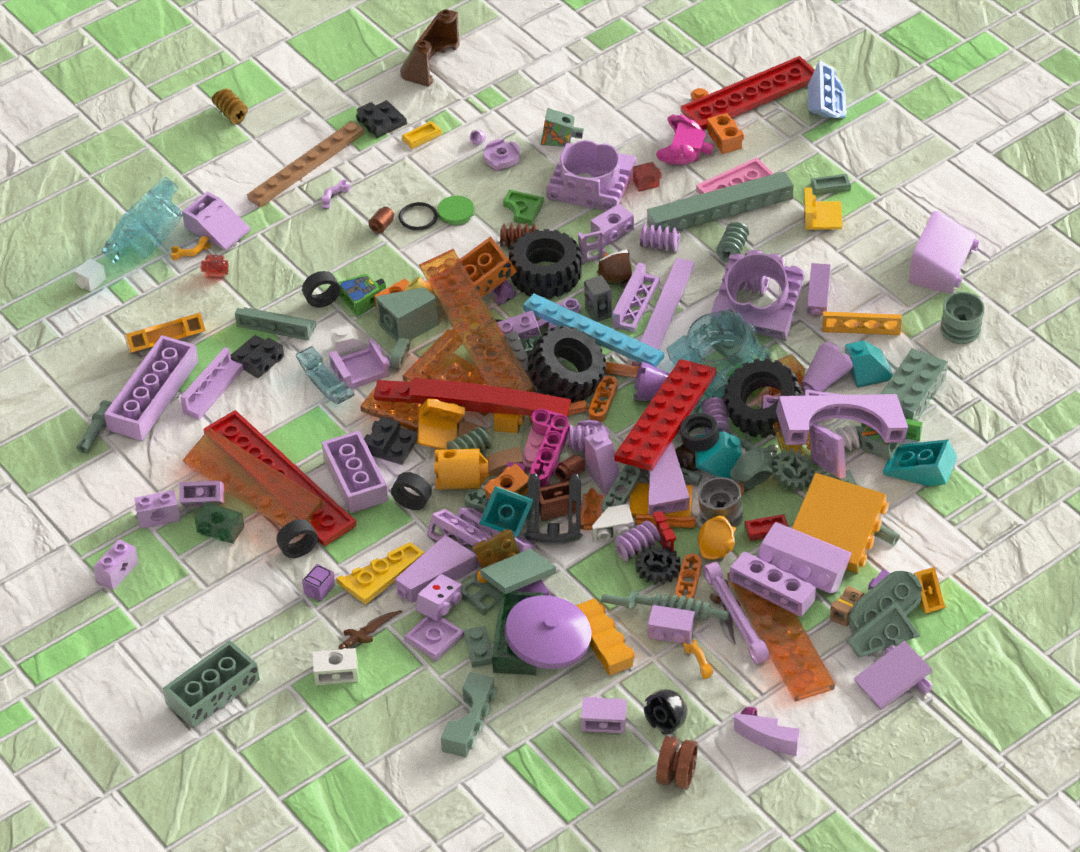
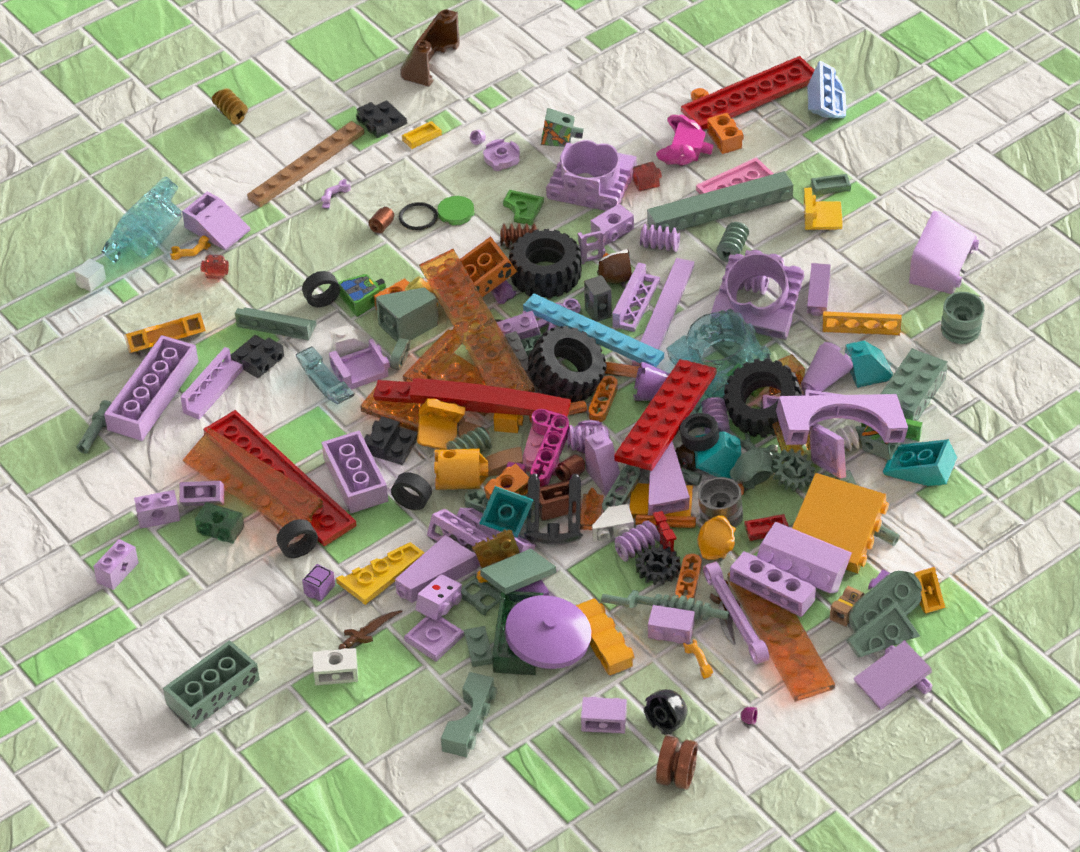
(767, 733): lavender slope -> none

